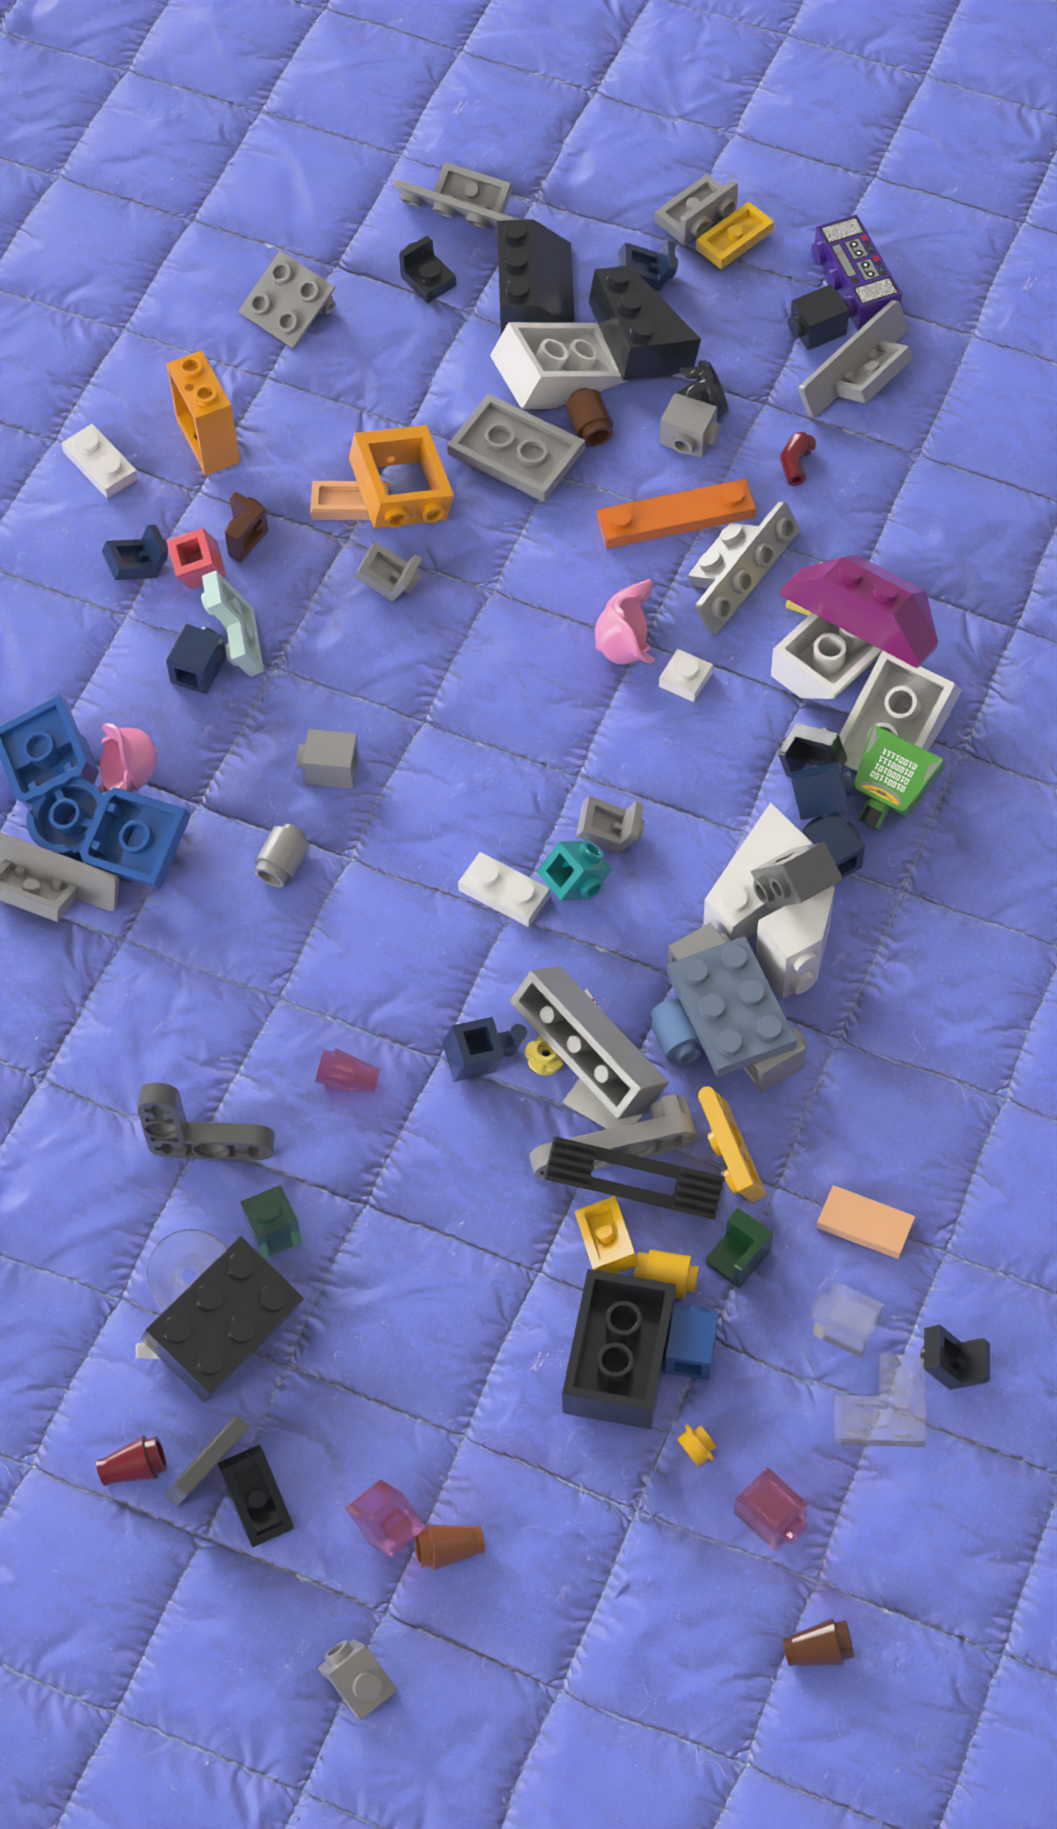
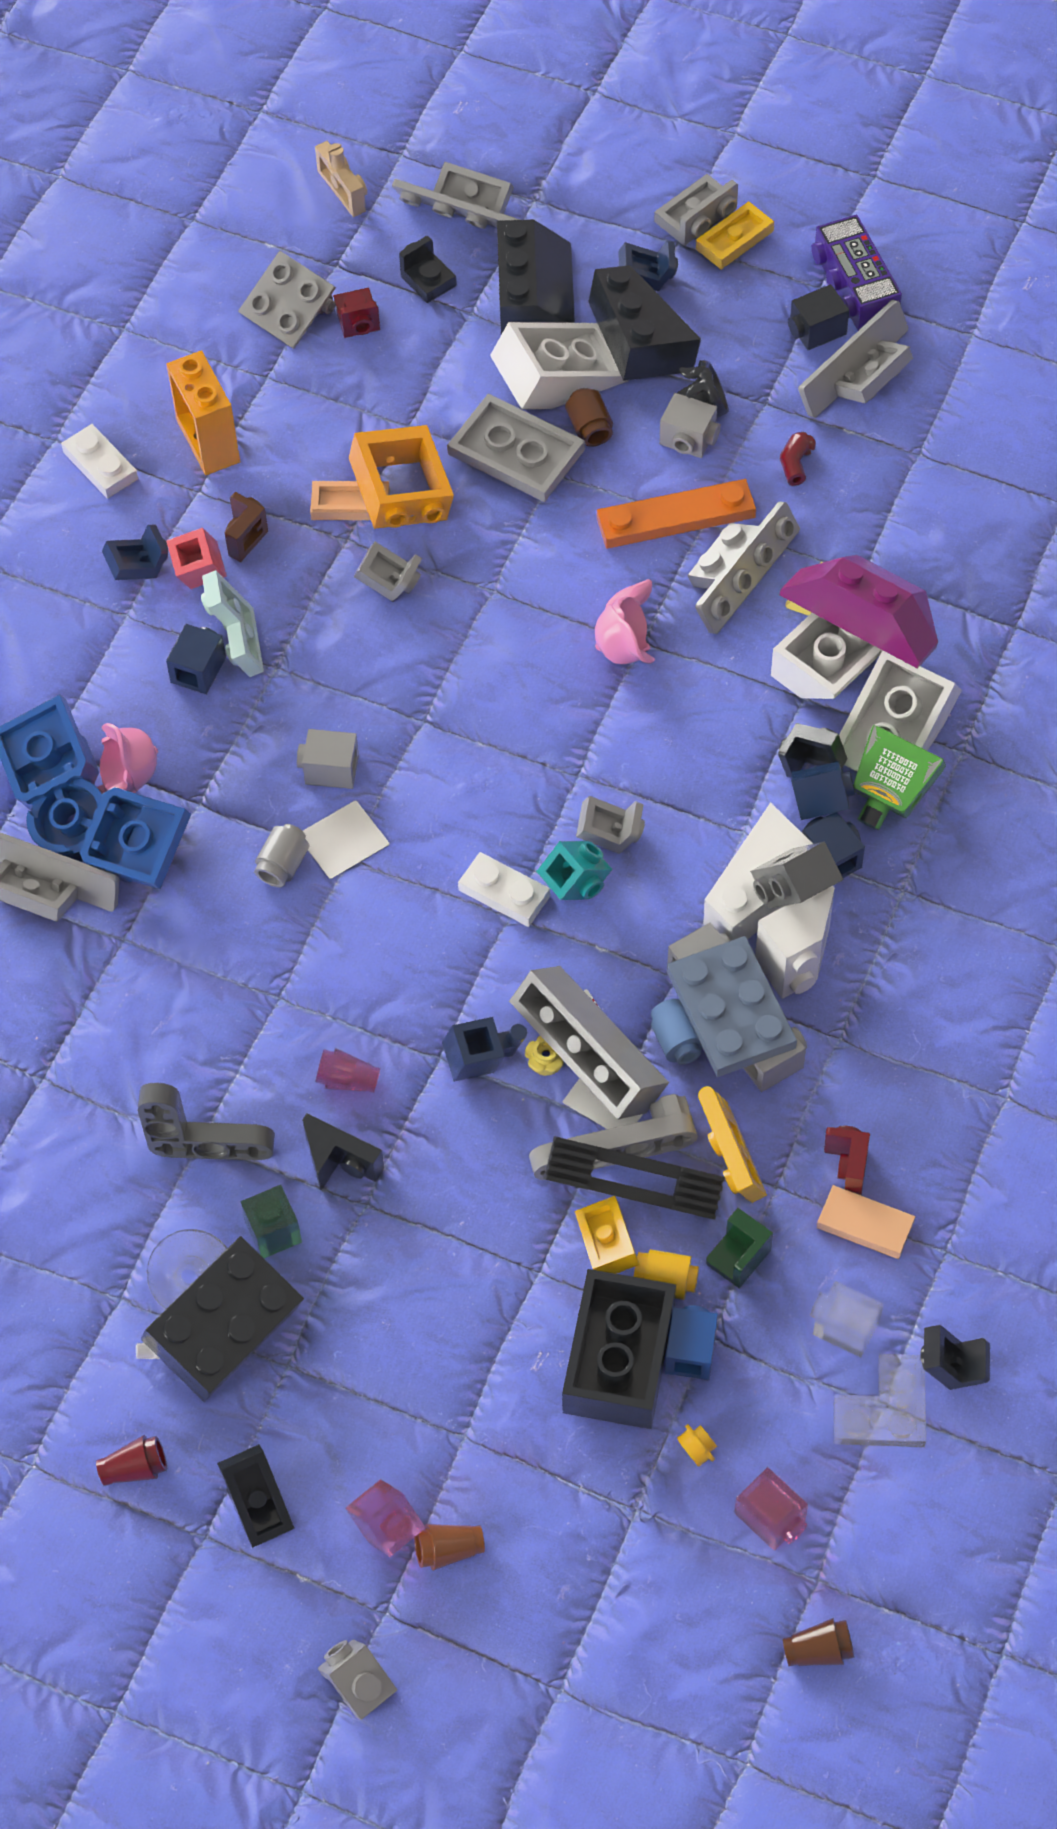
(206, 1460): dark grey tile -> none
(333, 1146): none -> black slope
(336, 173): none -> tan plate
(344, 839): none -> white sticker
(357, 312): none -> dark red bracket
(685, 675): white plate -> none
(853, 1151): none -> dark red bracket

